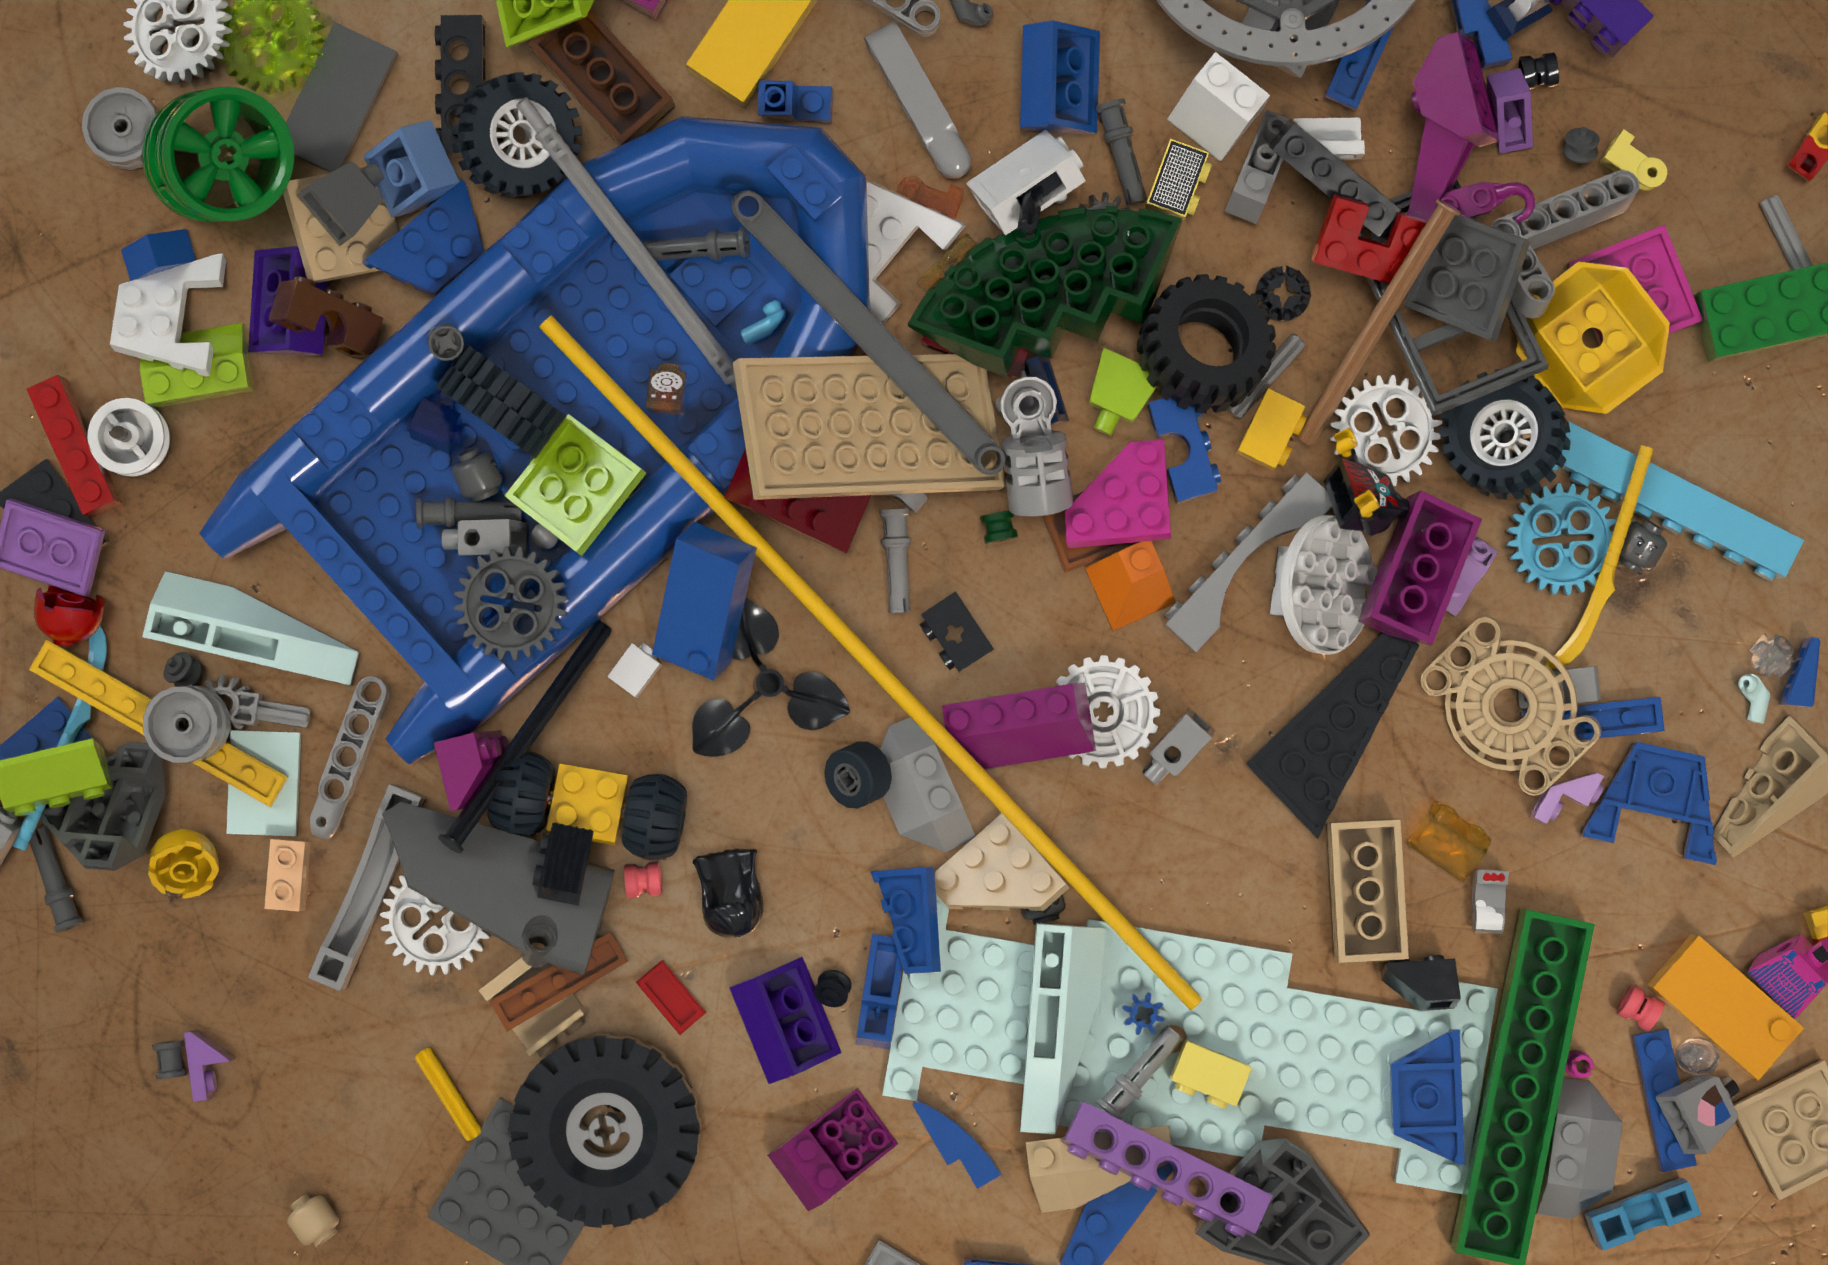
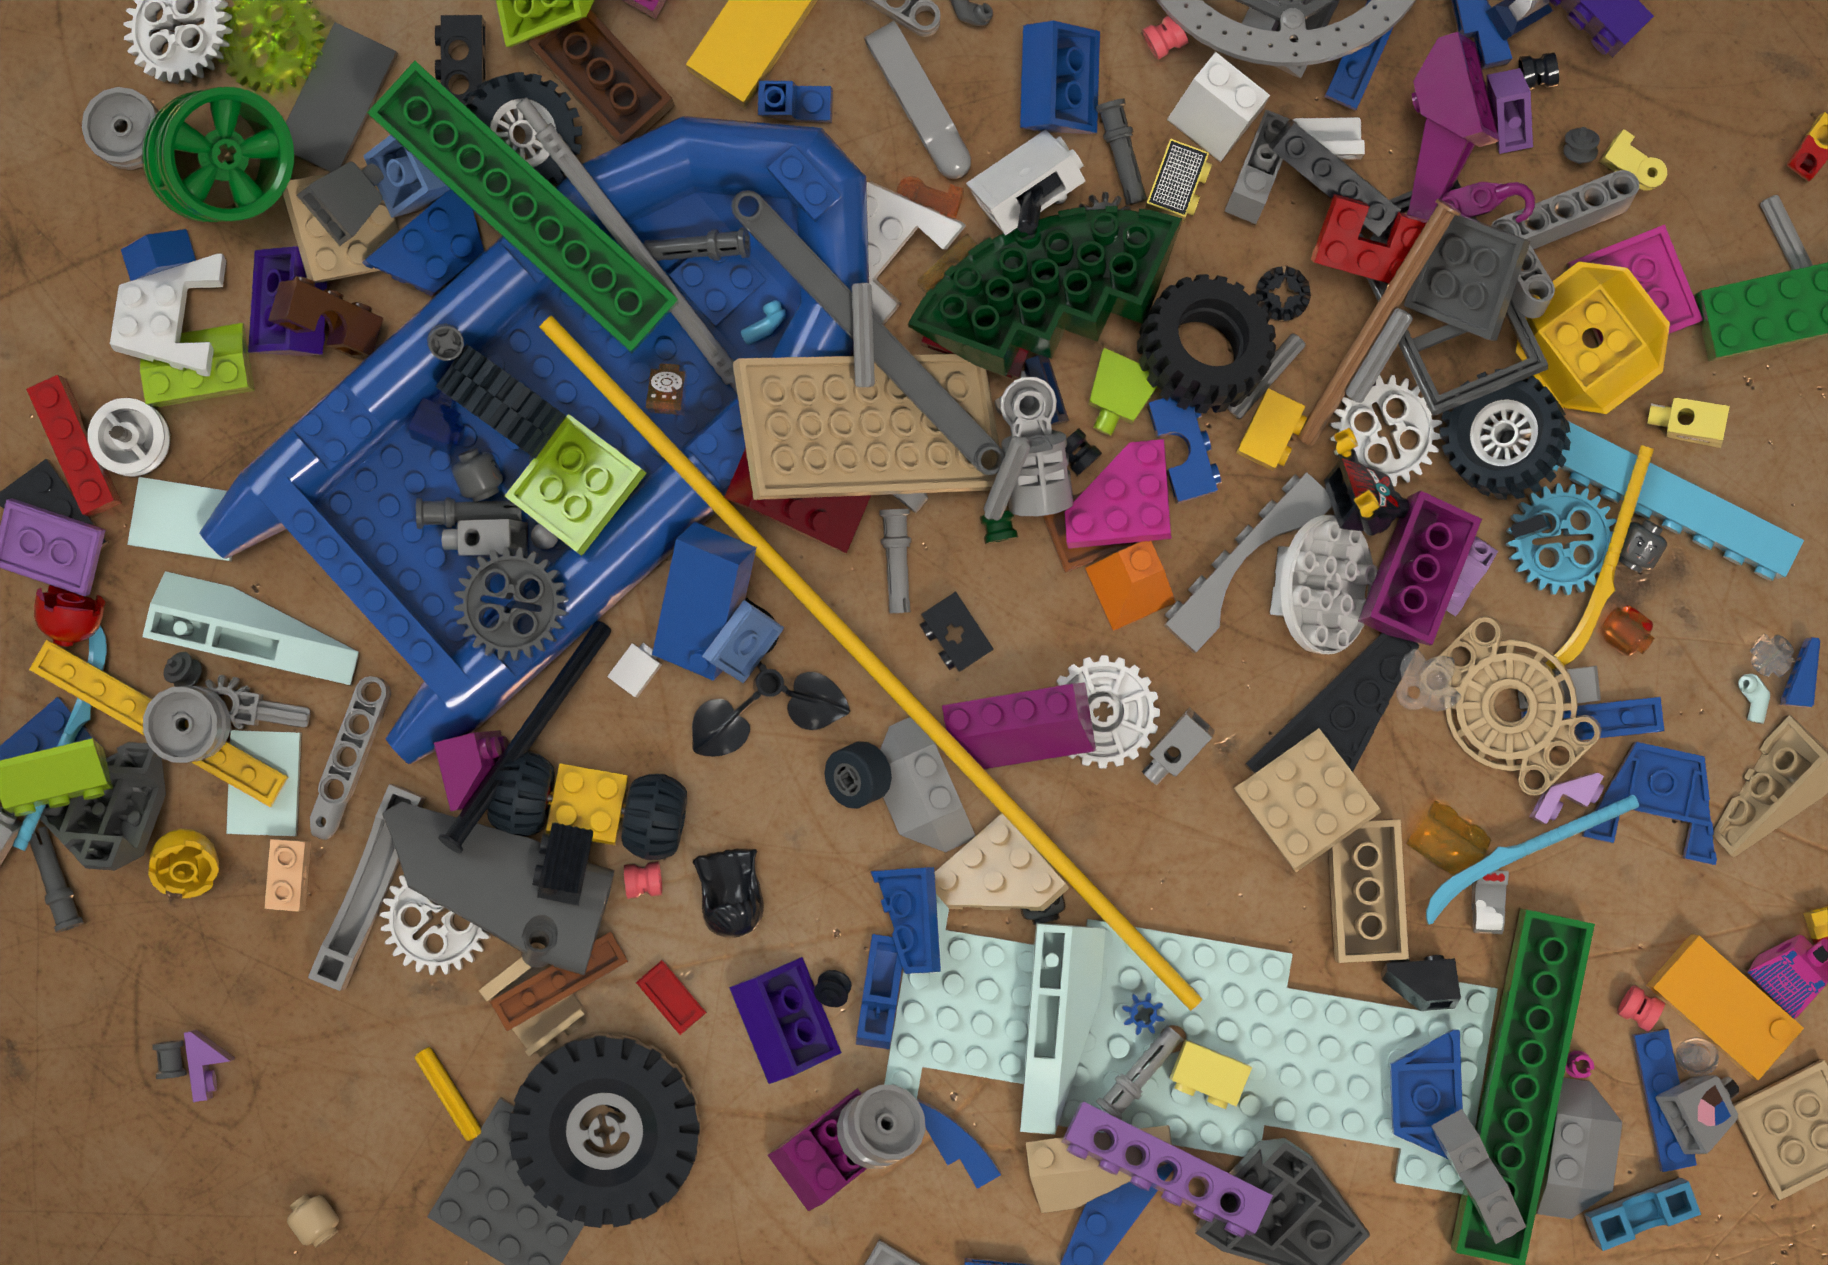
(171, 516): none -> light aqua tile
(523, 207): none -> green brick
(743, 641): none -> medium blue tile
(863, 334): none -> light grey axle
(881, 1126): none -> light grey wheel
(1006, 478): none -> light grey axle
(1085, 456): none -> black wheel
(1164, 37): none -> coral wheel
(1307, 800): none -> tan plate
(1379, 355): none -> light grey axle
(1431, 678): none -> clear plate
(1479, 1176): none -> light grey arch
(1505, 855): none -> medium azure piece
(1530, 527): none -> black tile
(1628, 630): none -> clear orange head
(1707, 424): none -> light yellow torso

